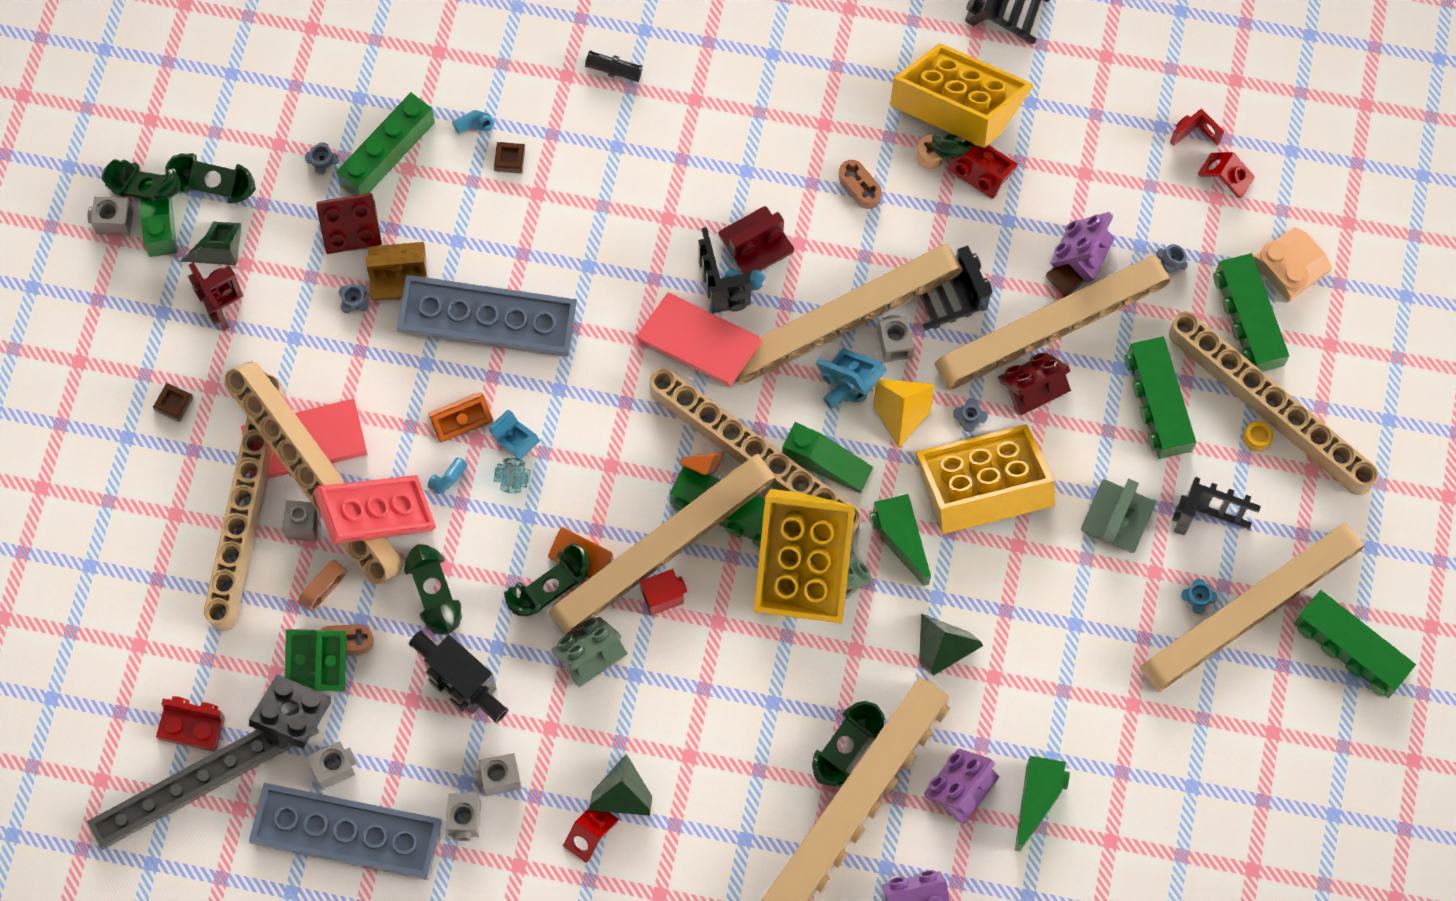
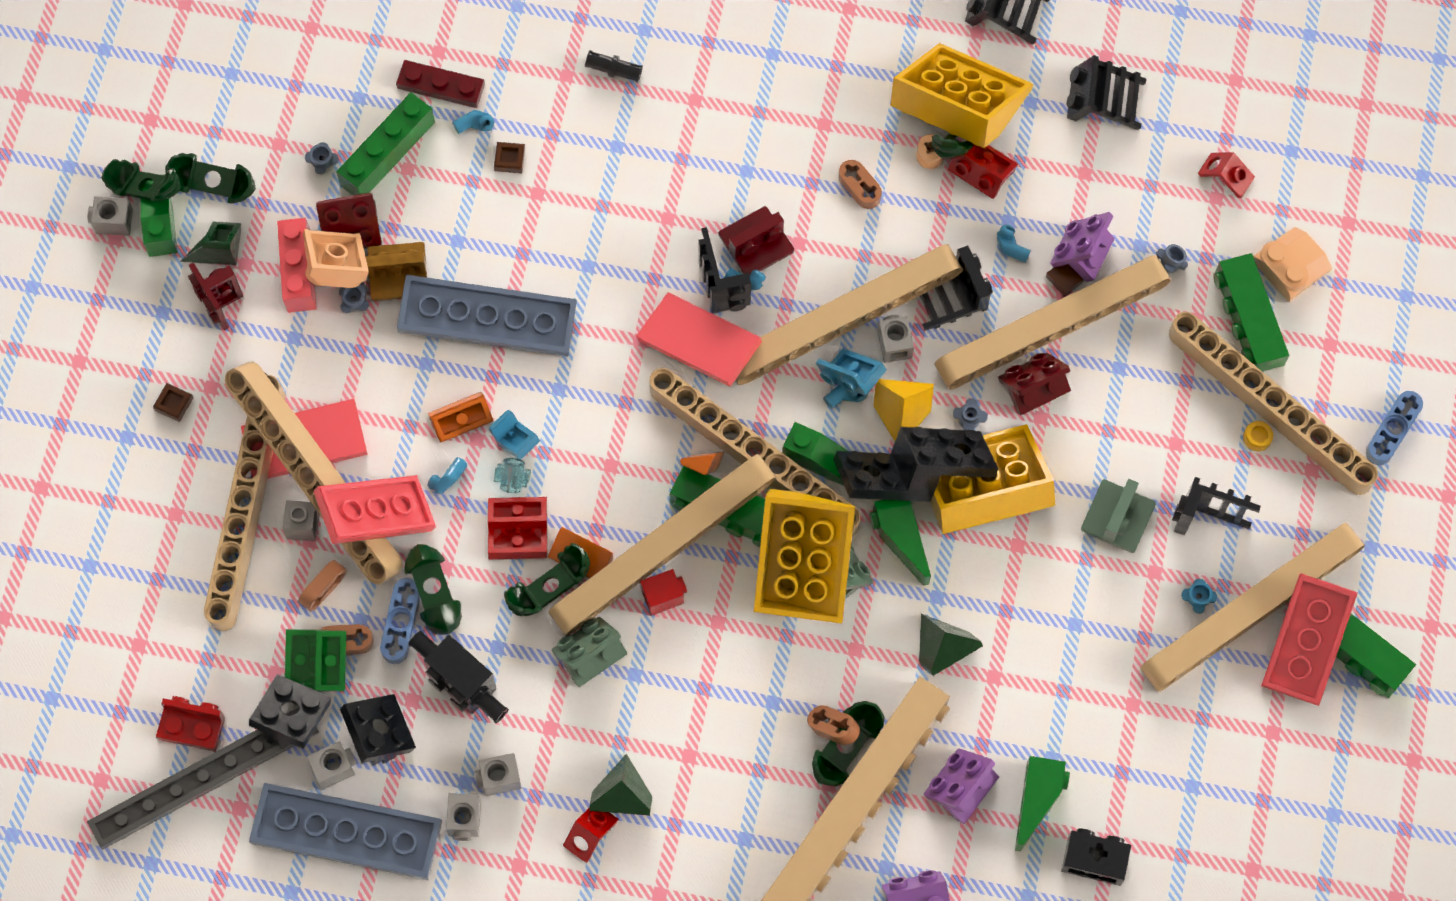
(297, 290): none -> coral brick
(335, 259): none -> light nougat slope
(371, 744): none -> black piece
(388, 640): none -> medium blue beam
(440, 83): none -> dark red plate
(517, 528): none -> red slope
(830, 729): none -> nougat beam
(915, 464): none -> black bracket
(1009, 246): none -> dark azure arm
(1080, 860): none -> black brick
(1091, 90): none -> black plate
(1160, 398): green brick -> none
(1199, 119): red bracket -> none
(1309, 639): none -> coral tile
(1392, 438): none -> medium blue beam

